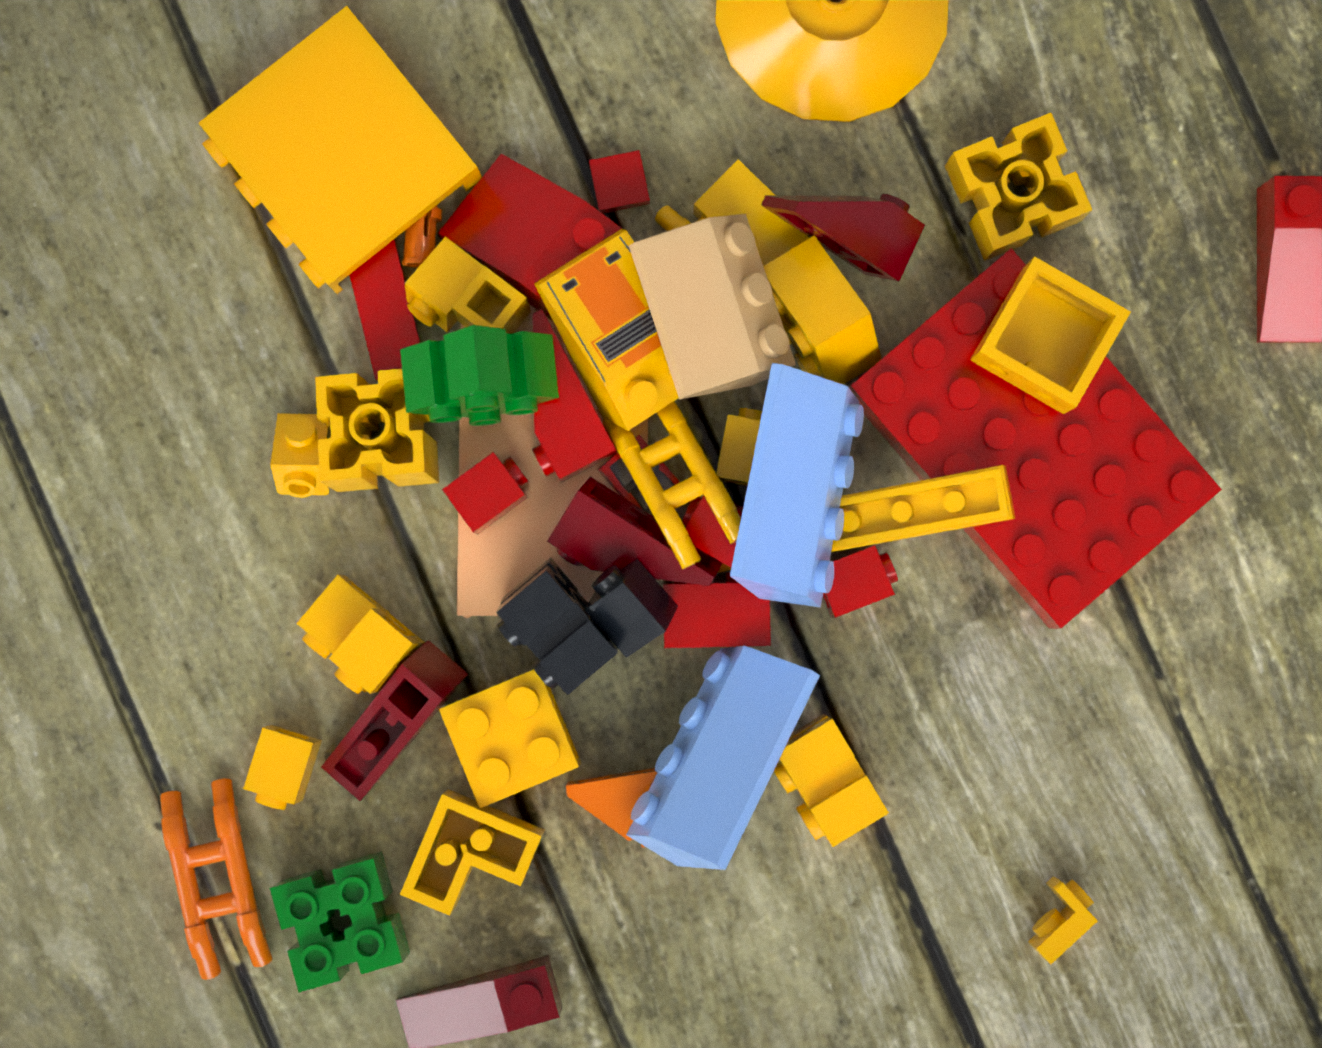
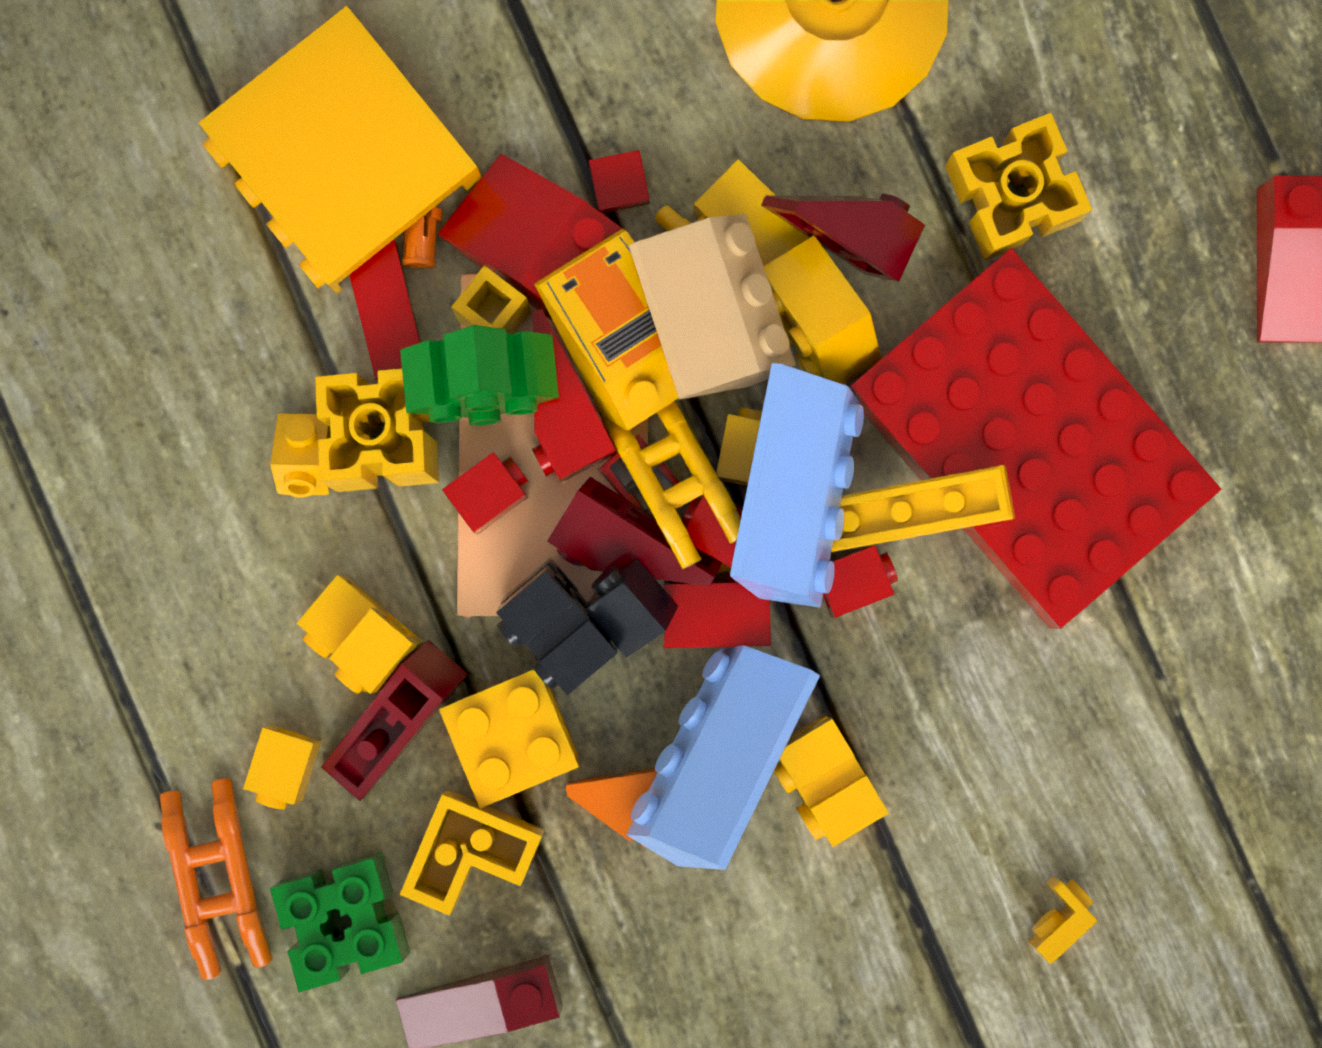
(440, 283): yellow brick -> none
(1050, 335): yellow piece -> none

